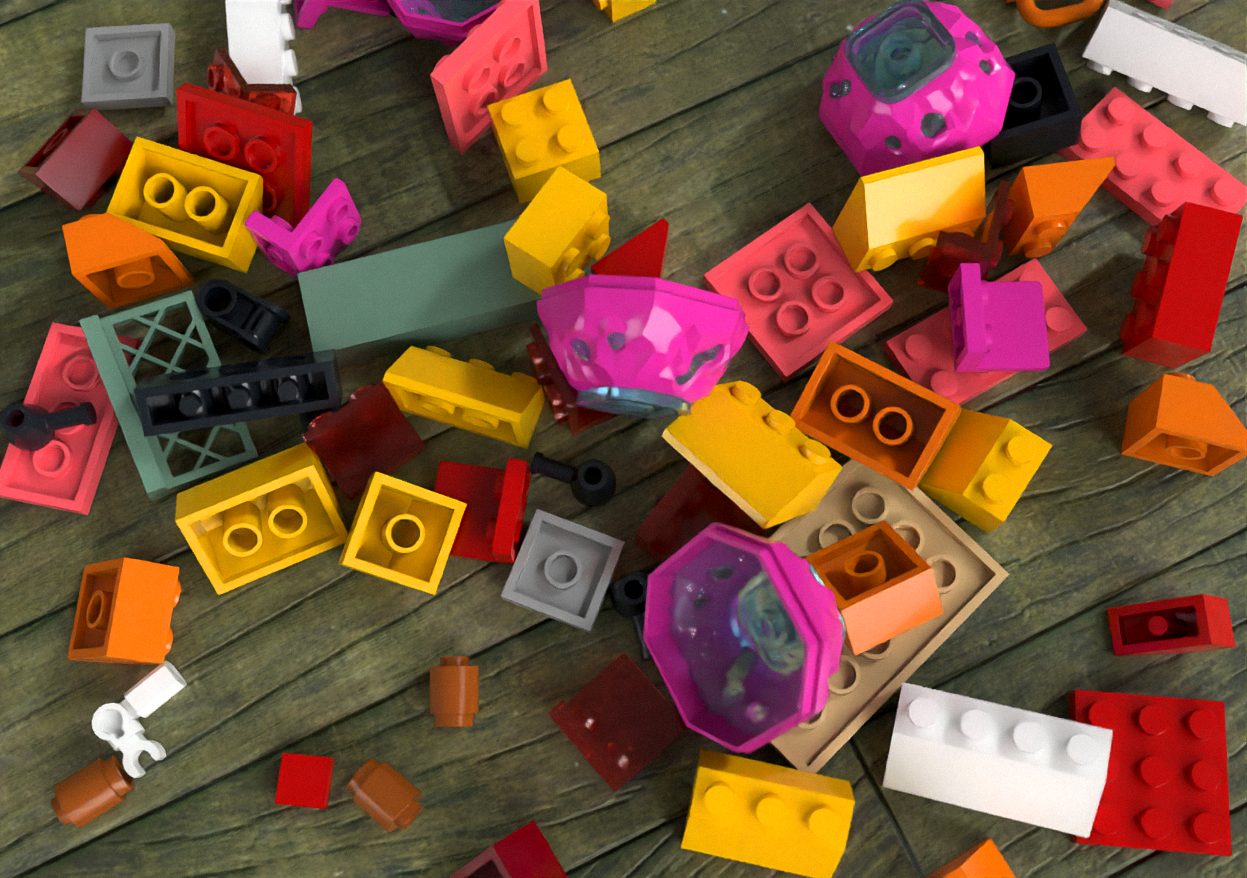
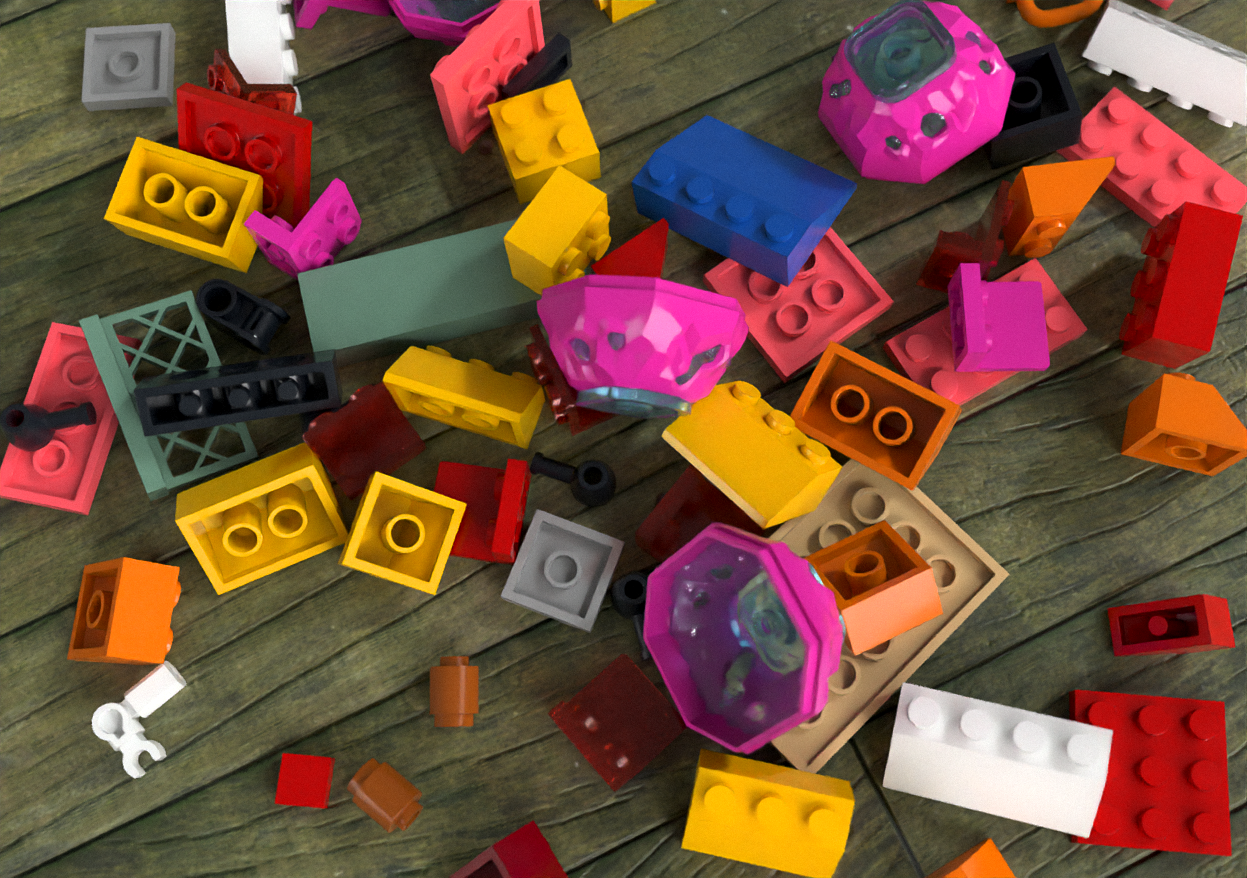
(78, 159): dark red slope -> none
(91, 791): dark orange brick -> none
(121, 260): orange slope -> none
(542, 69): none -> black tile
(741, 197): none -> blue slope
(905, 207): yellow slope -> none
(984, 468): yellow slope -> none

